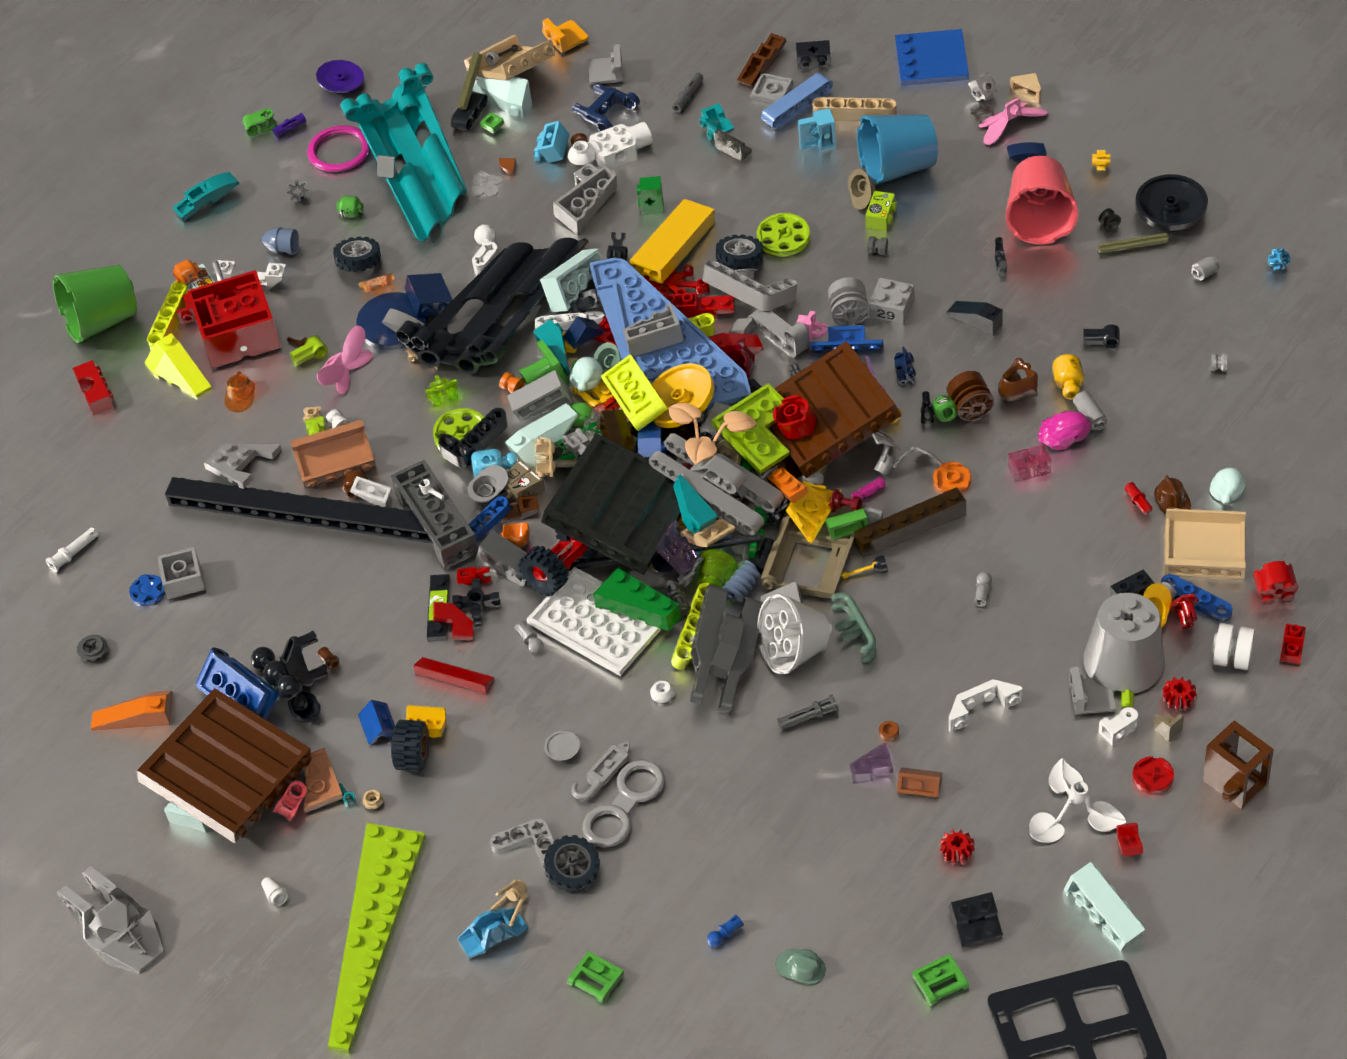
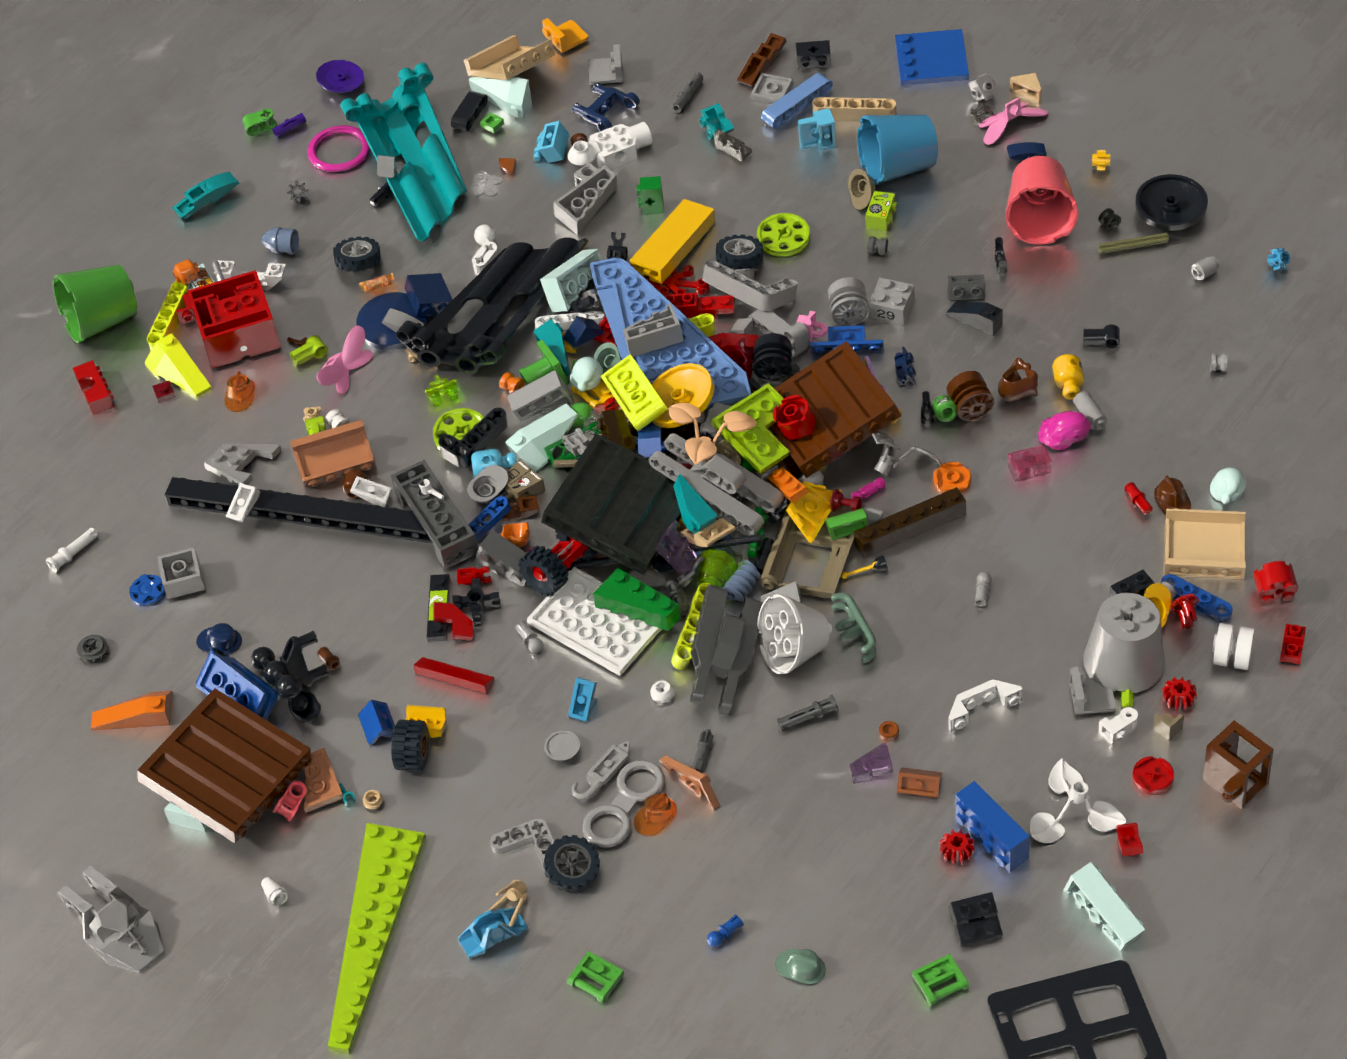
(164, 391): none -> dark red plate
(221, 637): none -> dark blue piece
(242, 502): none -> white slope
(350, 207): bright green head -> none
(382, 193): none -> black axle
(469, 81): olive axle -> none
(496, 57): light grey hinge -> none
(547, 464): tan hinge -> none
(583, 699): none -> dark azure slope
(654, 814): none -> clear orange piece
(694, 780): none -> nougat wing
(702, 751): none -> dark grey piece
(772, 357): none -> black wheel
(966, 287): none -> dark grey bracket
(991, 826): none -> blue brick

